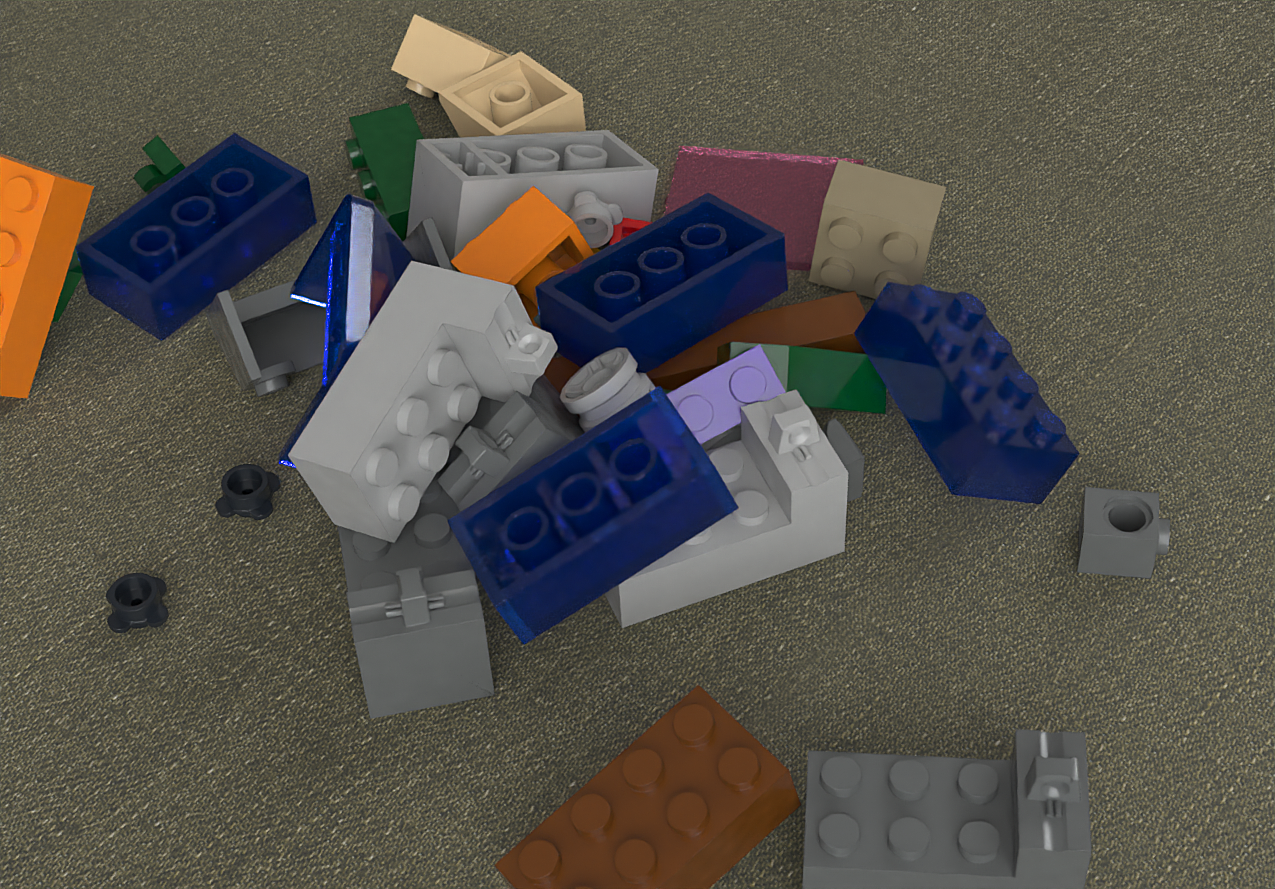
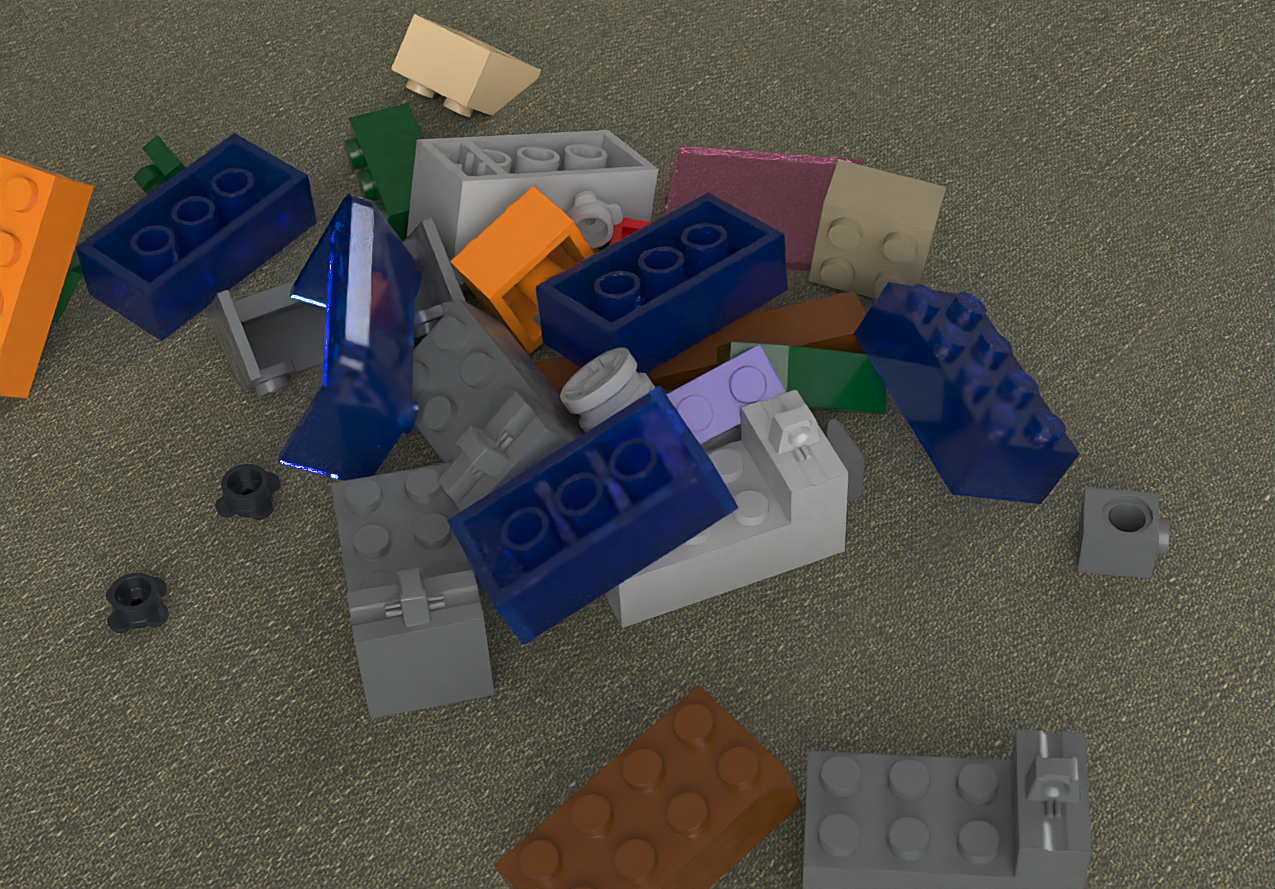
(412, 391): light grey hinge -> none
(513, 100): tan slope -> none

